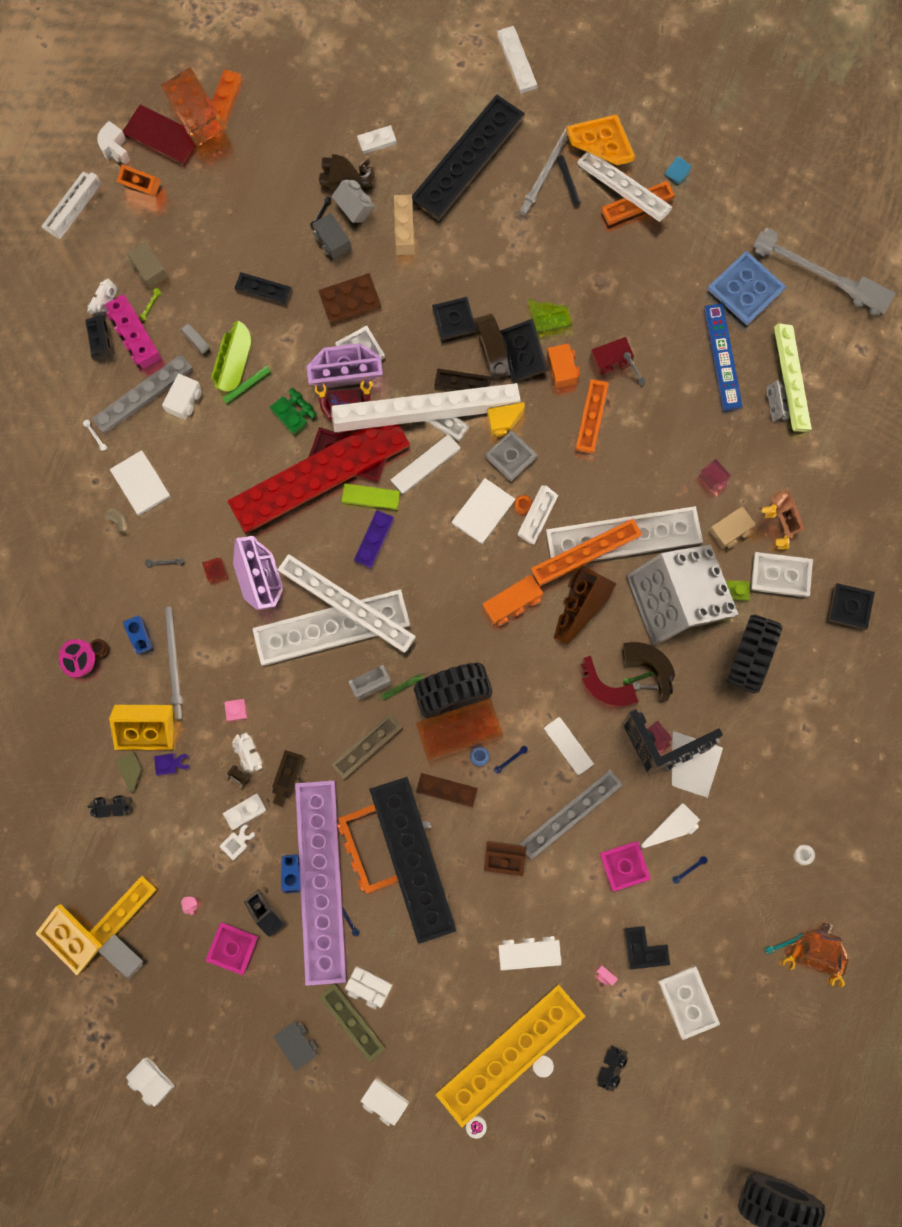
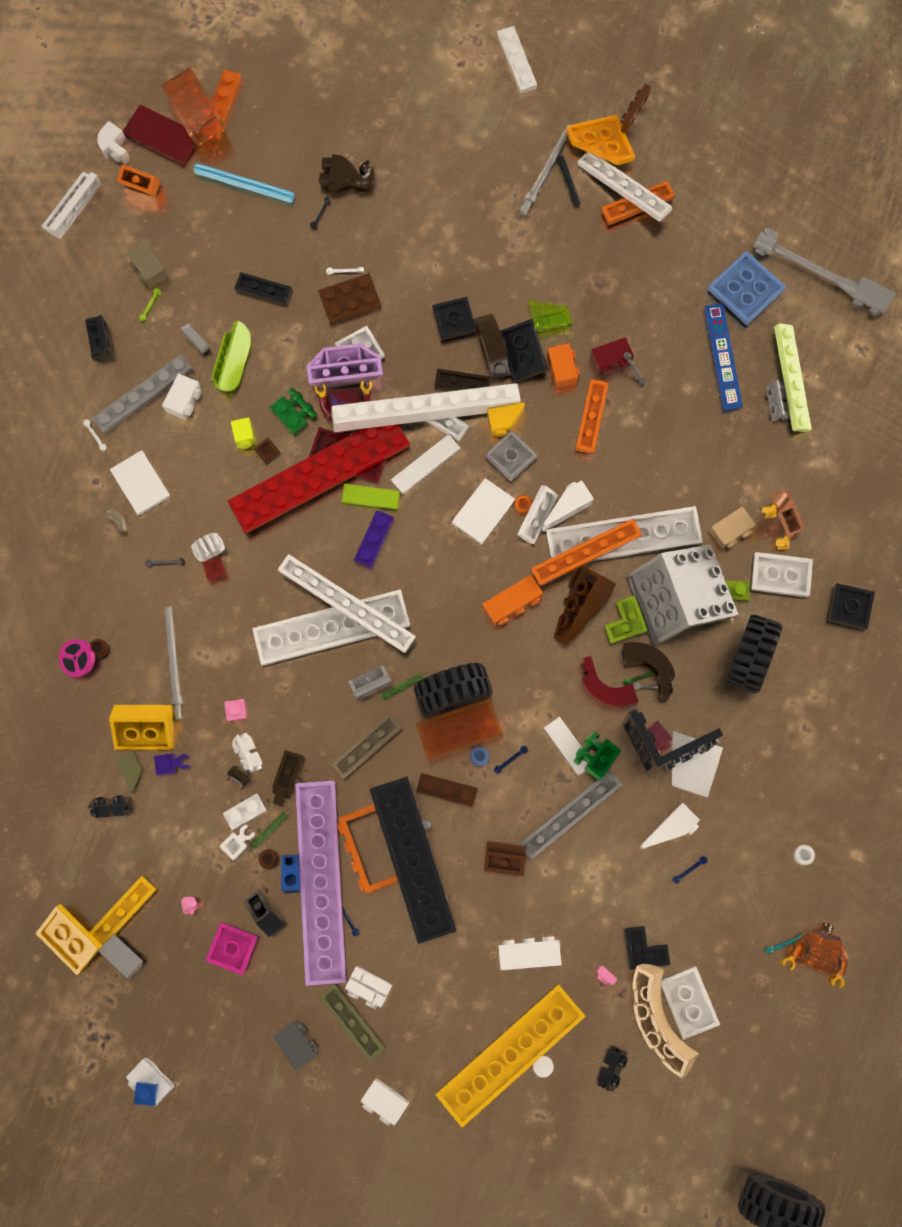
(105, 294): white hinge -> none
(133, 331): dark pink brick -> none
(137, 634): blue leg -> none
(146, 1093): none -> blue plate
(208, 547): none -> white gear
(243, 433): none -> neon yellow brick
(244, 182): none -> medium azure axle
(245, 385): bright green bar -> none
(256, 573): lavender wedge -> none
(266, 450): none -> reddish brown tile
(267, 829): none -> bright green piece
(268, 859): none -> reddish brown plate
(329, 271): none -> white hinge
(331, 235): dark grey brick -> none
(353, 201): light grey brick -> none
(377, 139): white plate -> none
(404, 225): tan brick -> none
(467, 157): black plate -> none
(476, 1127): white tile -> none
(571, 502): none -> white slope
(601, 760): none -> green plate
(625, 866): dark pink plate -> none
(630, 625): none -> lime plate
(635, 108): none -> reddish brown plate
(654, 1023): none -> tan brick
(678, 170): dark azure slope -> none
(715, 476): clear pink brick -> none

